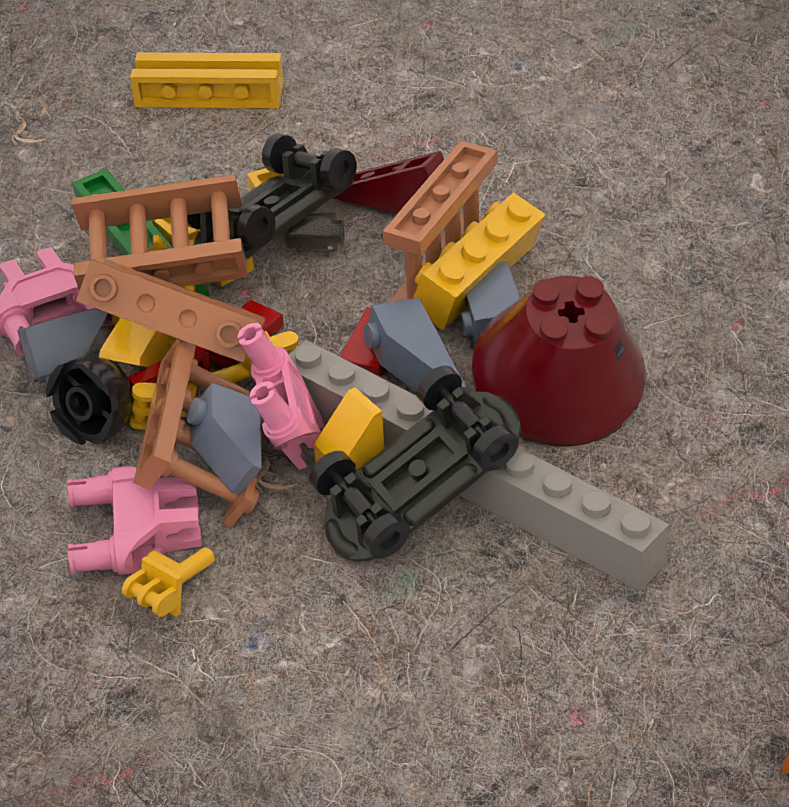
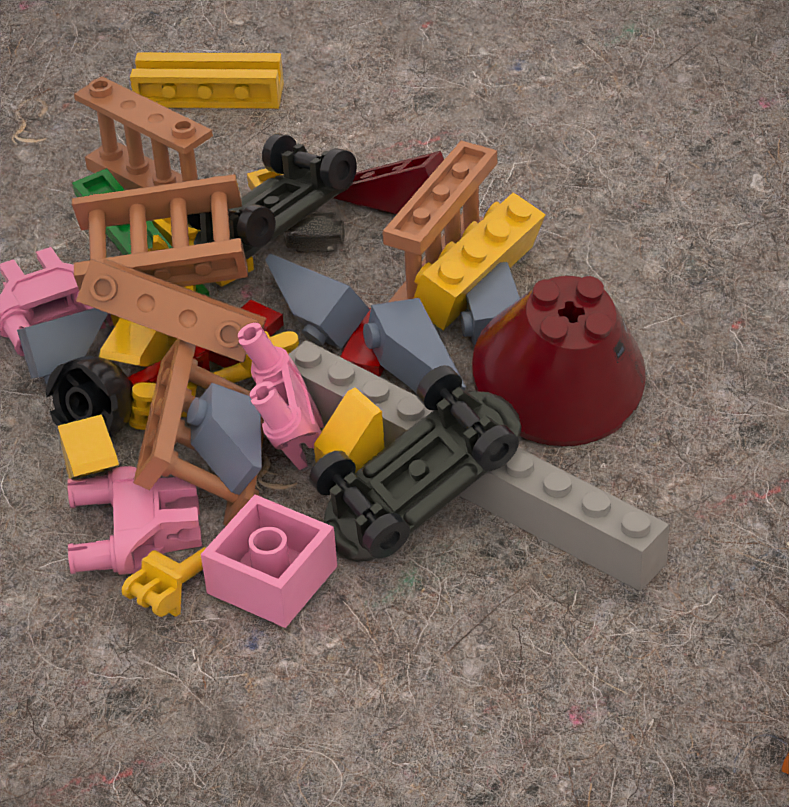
(87, 447): none -> yellow slope
(145, 117): none -> nougat fence
(269, 560): none -> bright pink brick
(321, 304): none -> sand blue slope

